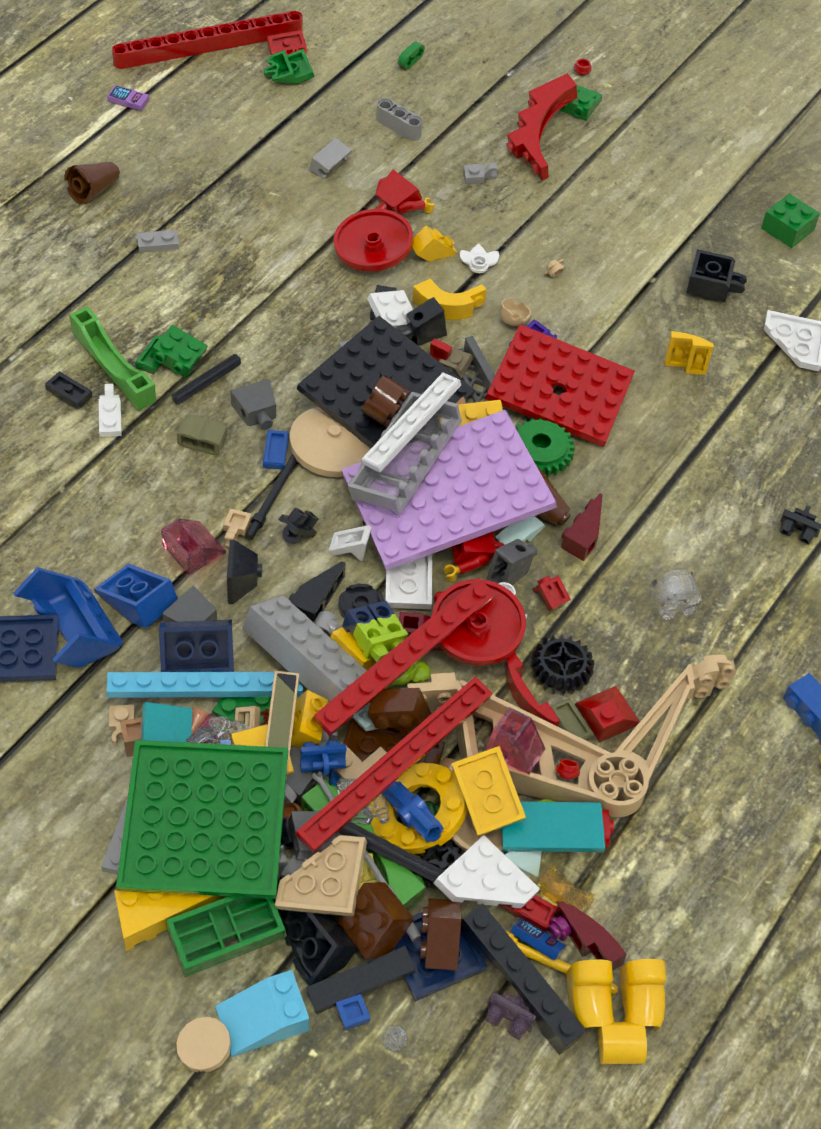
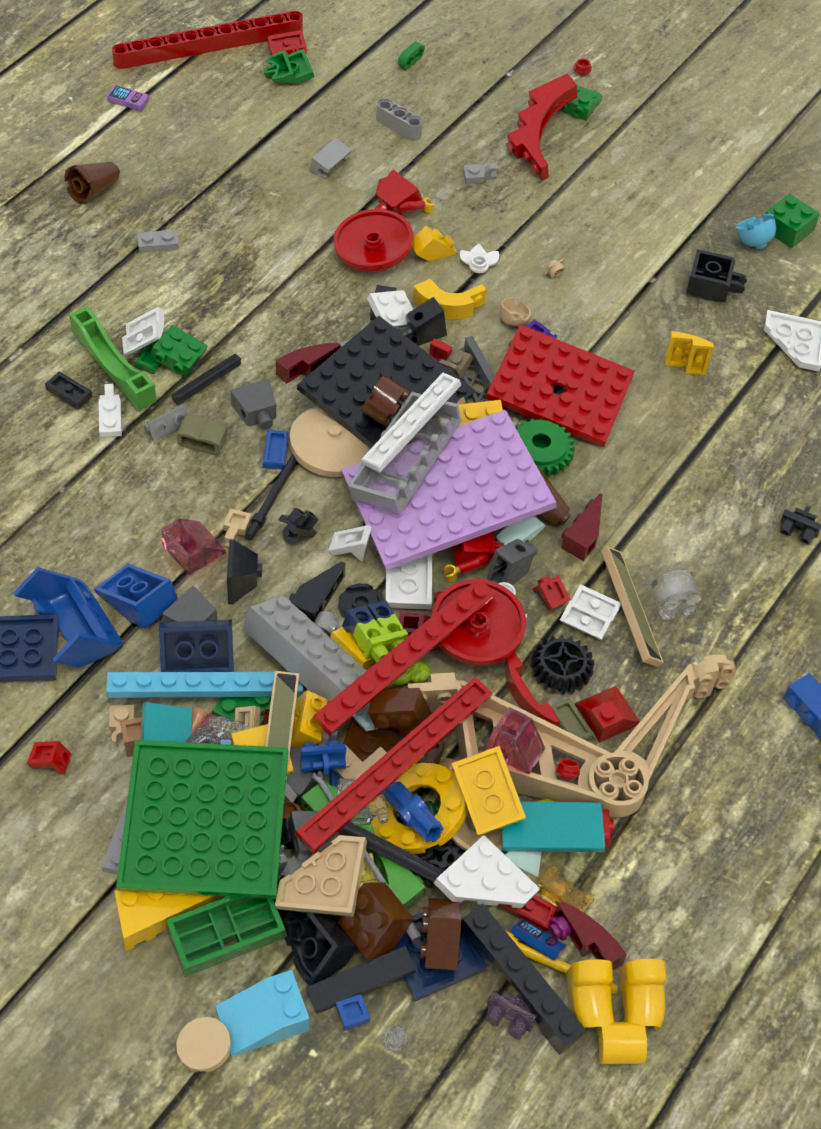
(49, 755): none -> red bracket
(143, 331): none -> white slope
(166, 423): none -> light grey hinge
(304, 360): none -> dark red slope
(590, 612): none -> white slope
(632, 607): none -> tile
(756, 231): none -> medium azure cylinder

